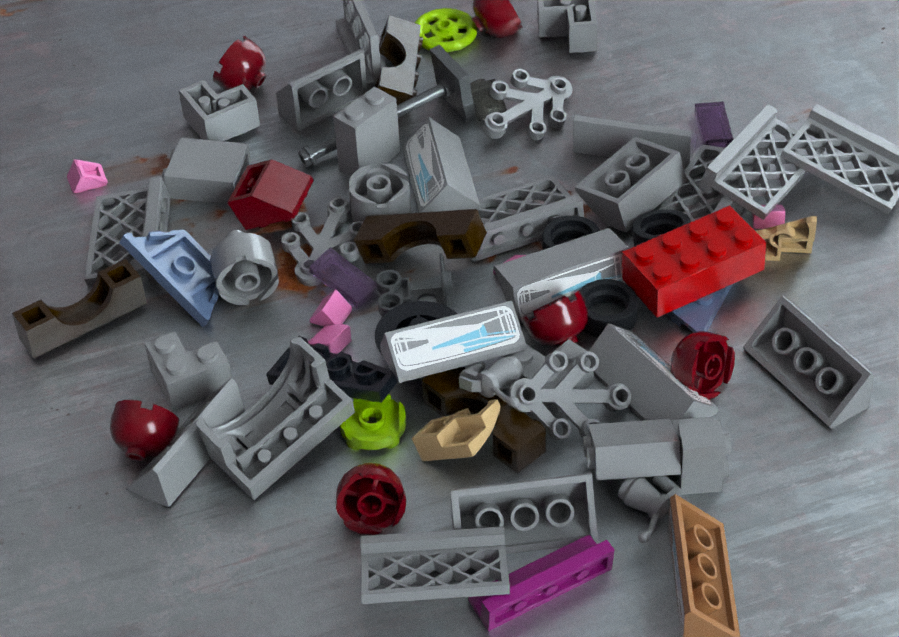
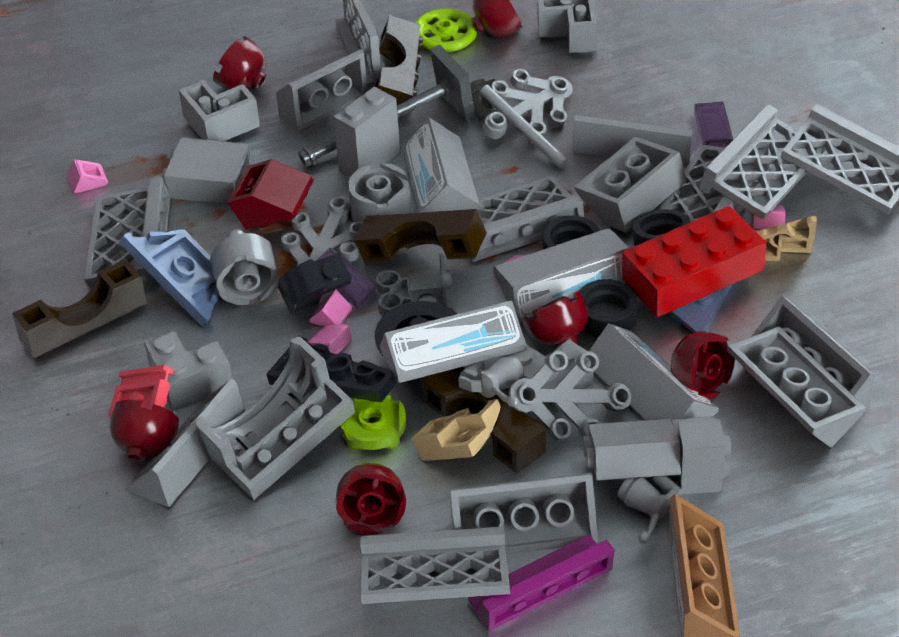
(143, 385): none -> coral plate
(310, 280): none -> black brick
(523, 126): none -> light grey bar
(799, 383): none -> light grey slope

